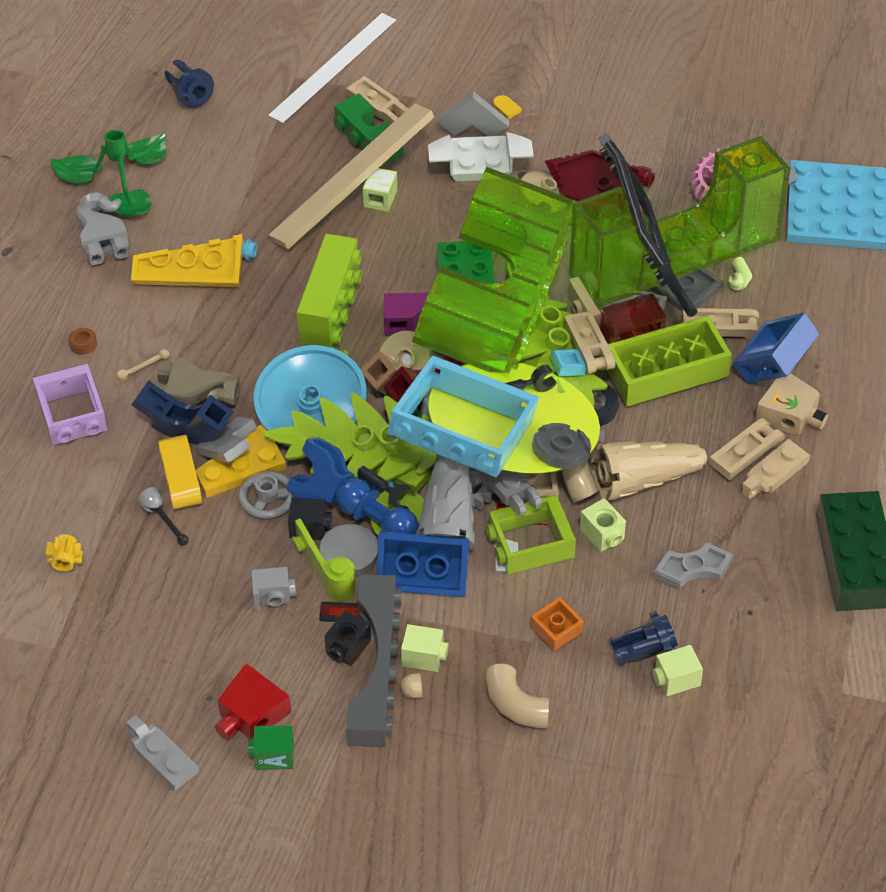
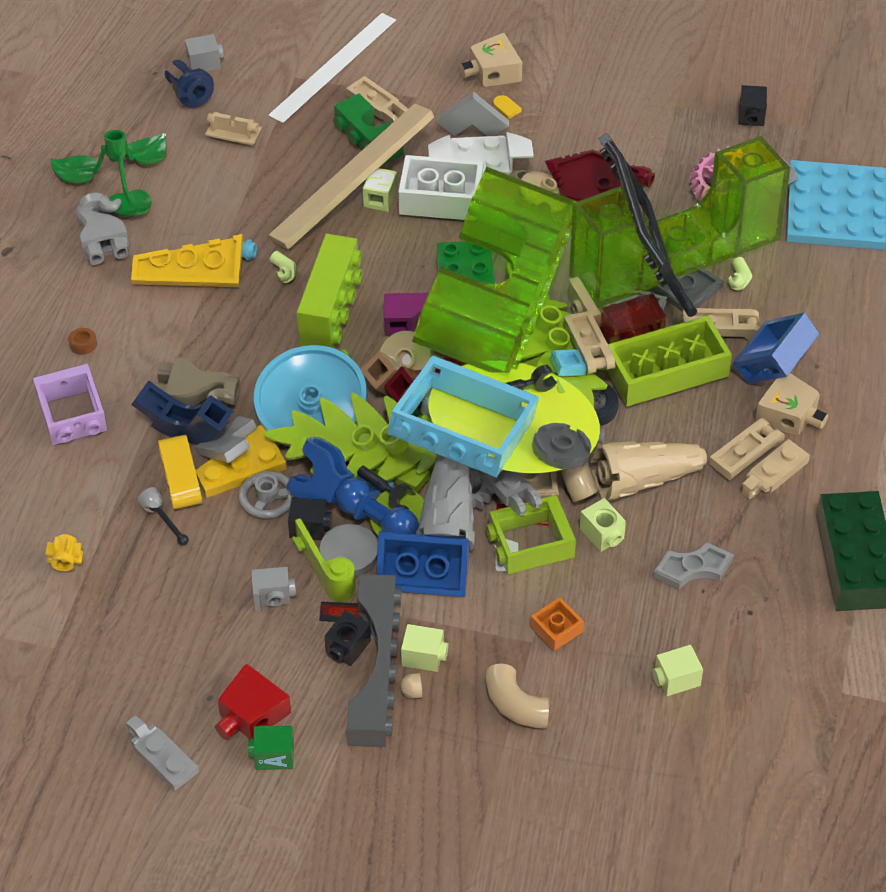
(123, 375): tan hinge -> none
(204, 52): none -> light grey brick
(239, 130): none -> tan hinge
(286, 266): none -> yellowish green arm
(438, 186): none -> white brick
(493, 62): none -> tan torso
(645, 639): dark blue piece -> none
(752, 105): none -> black brick

